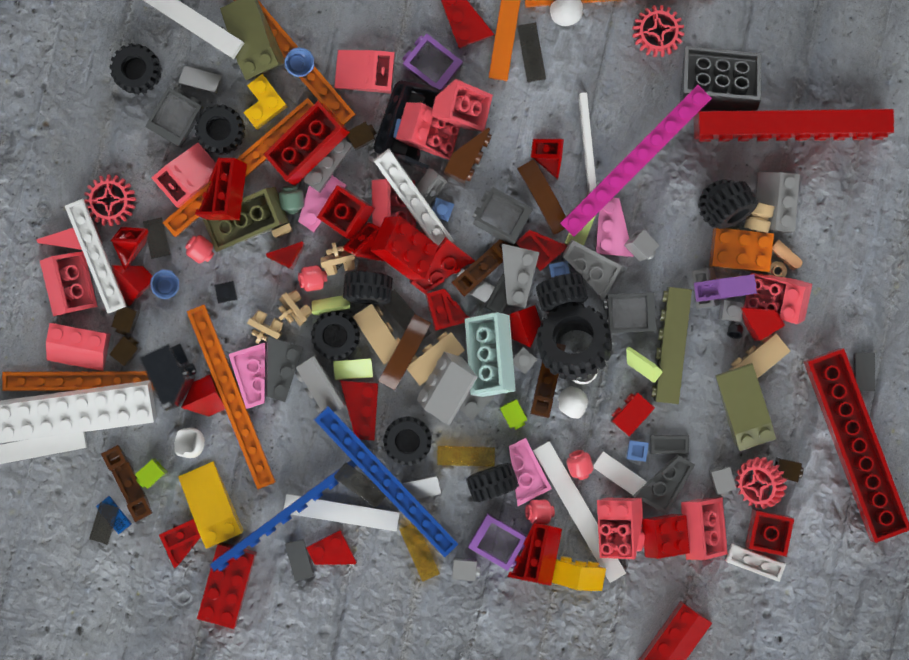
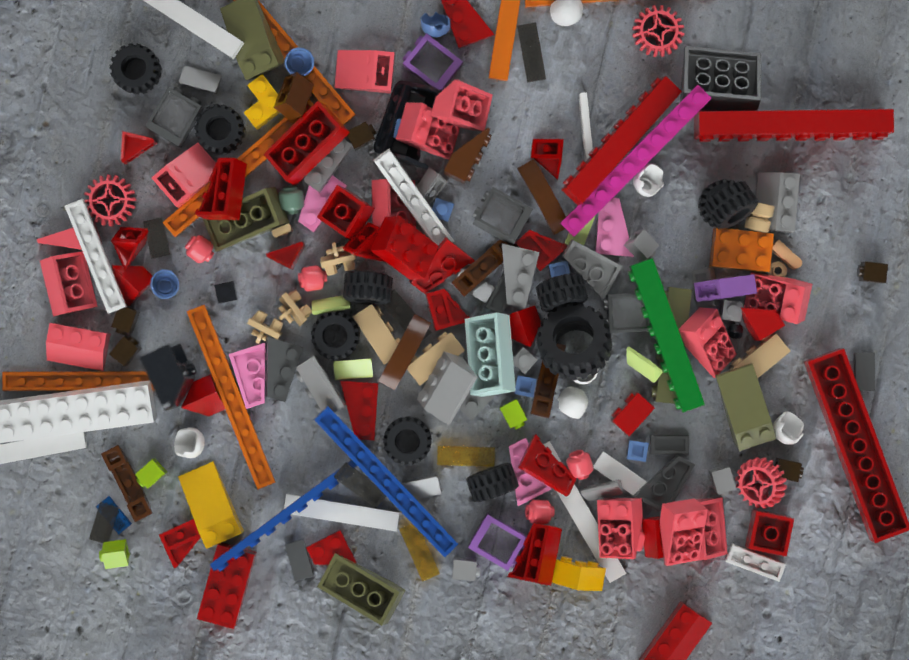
(115, 554): none -> lime brick
(134, 145): none -> red slope
(293, 96): none -> reddish brown brick
(361, 589): none -> olive slope
(435, 25): none -> medium blue hair
(525, 386): none -> medium blue plate
(546, 468): none -> red wing
(602, 490): none -> light grey slope
(621, 140): none -> red brick
(649, 180): none -> white hair
(667, 336): none -> green brick
(682, 530): none -> coral slope
(708, 340): none -> coral slope
(788, 428): none -> white hair
(872, 272): none -> dark brown brick

